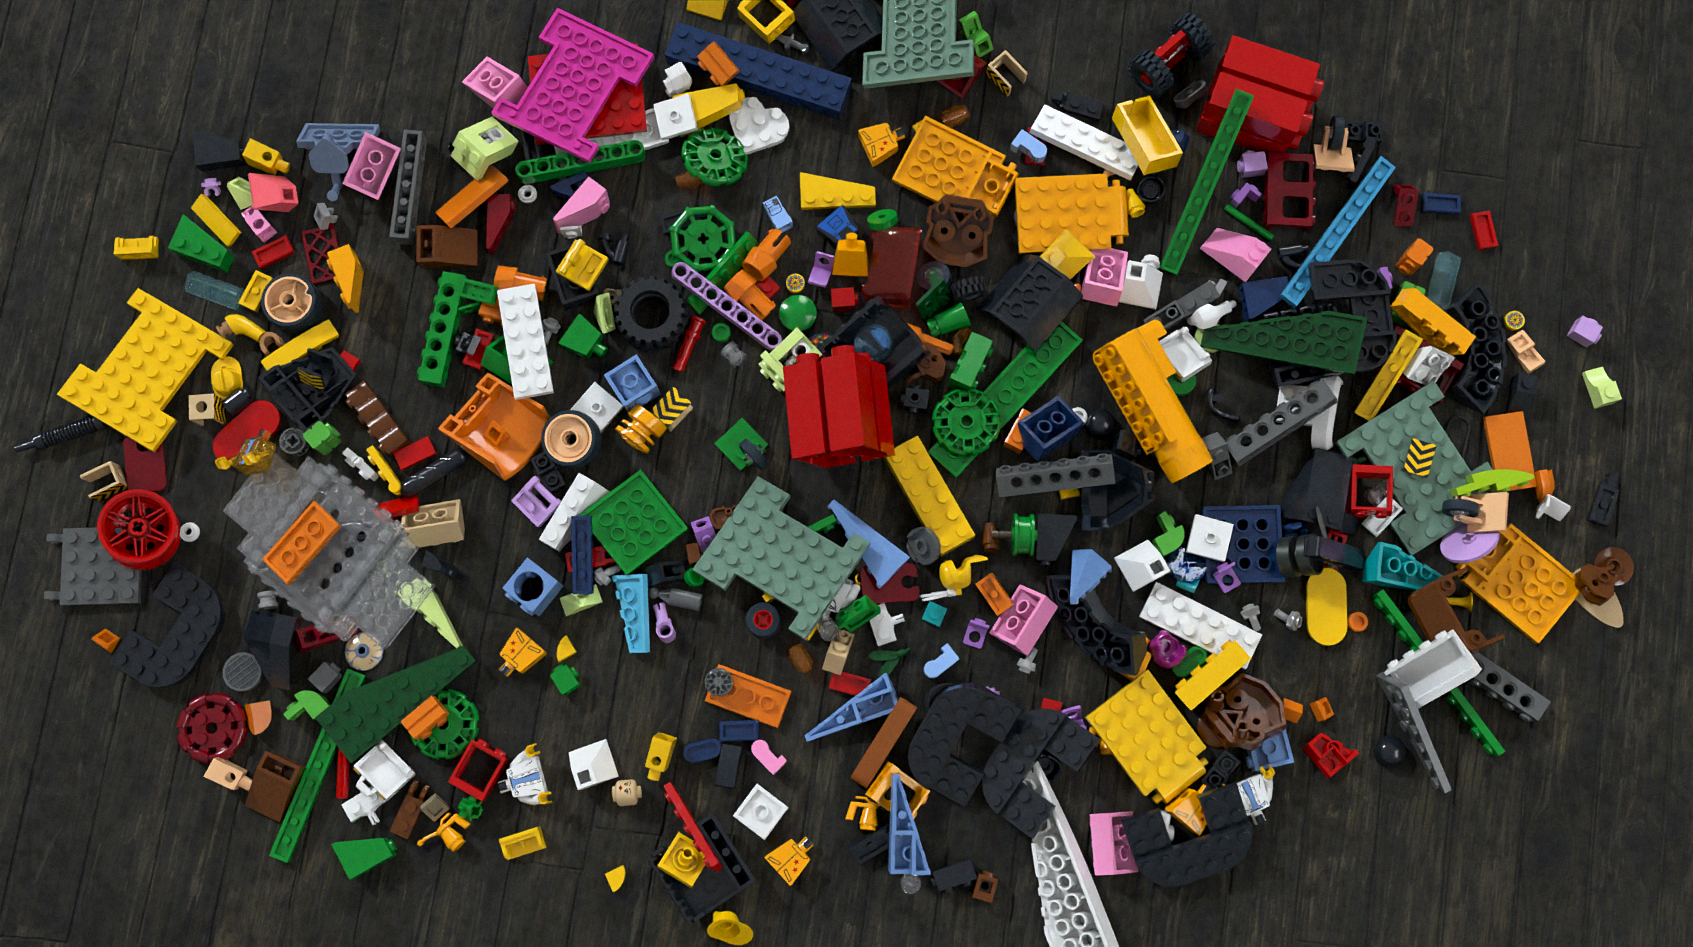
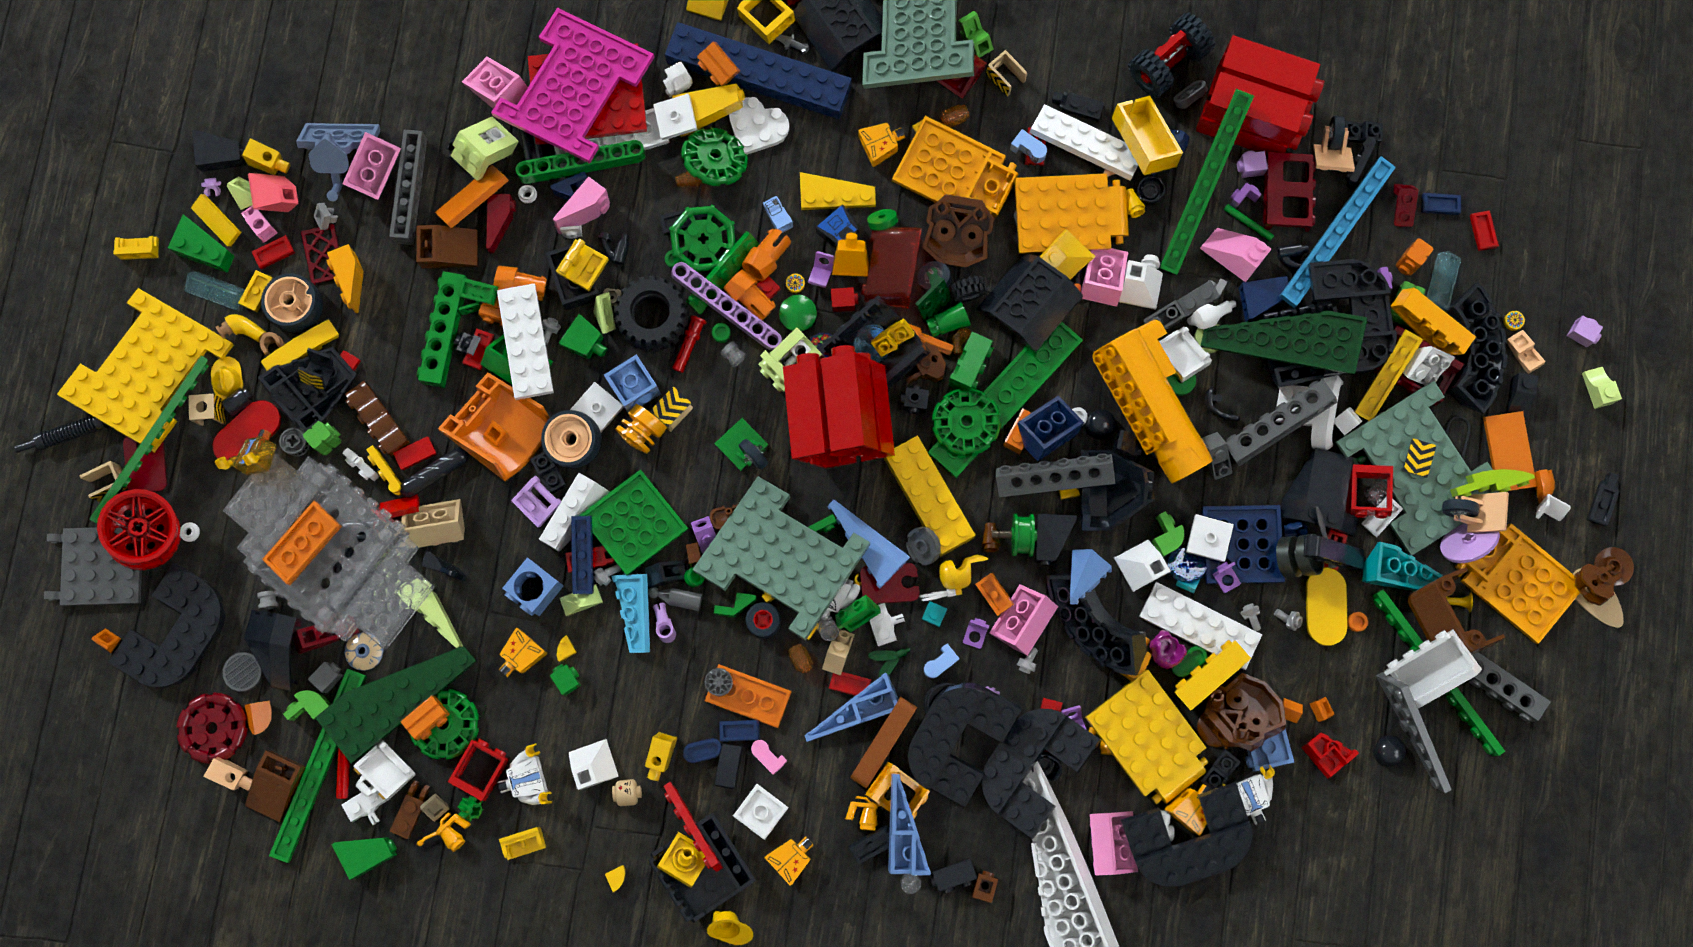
(155, 432): none -> green plate
(742, 602): none -> green slope
(892, 336): none -> yellow slope
(1347, 421): none -> white piece

